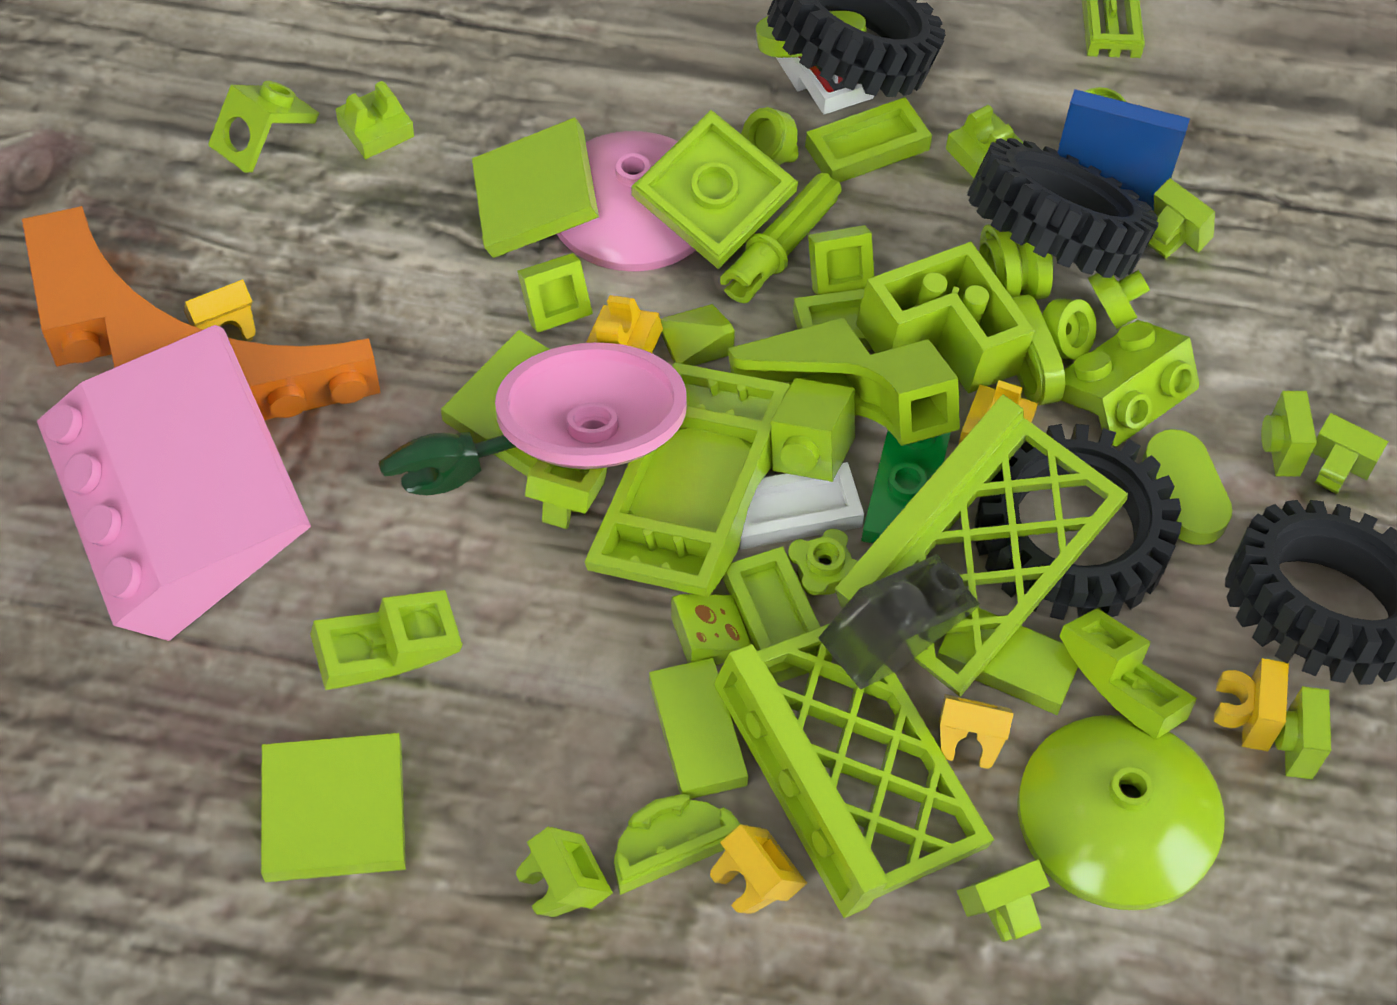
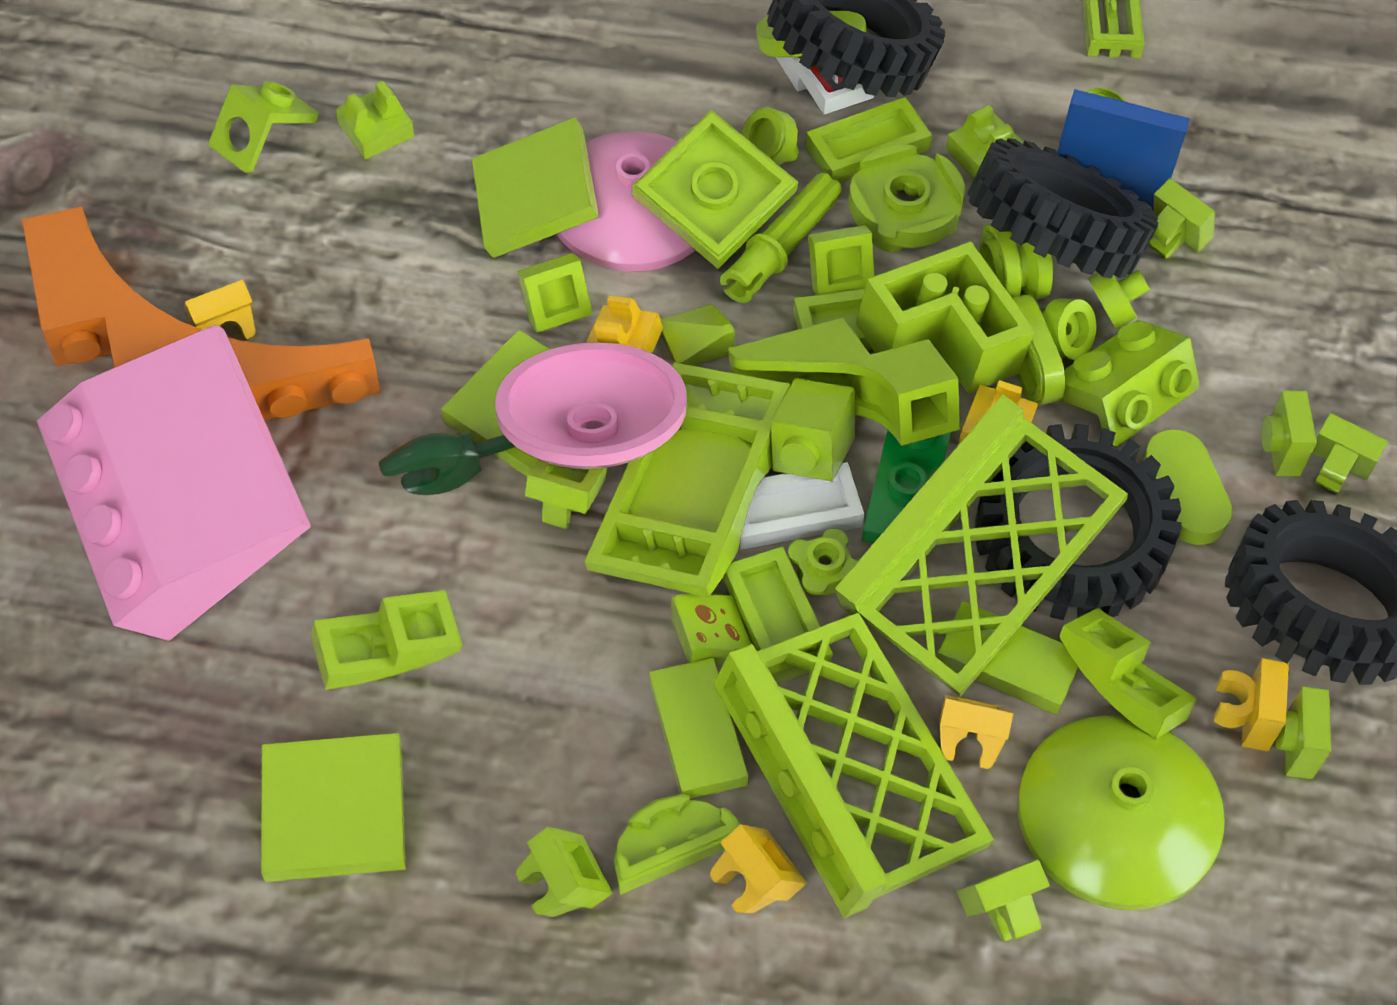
(897, 619): clear smoke slope -> none
(902, 223): none -> lime plate

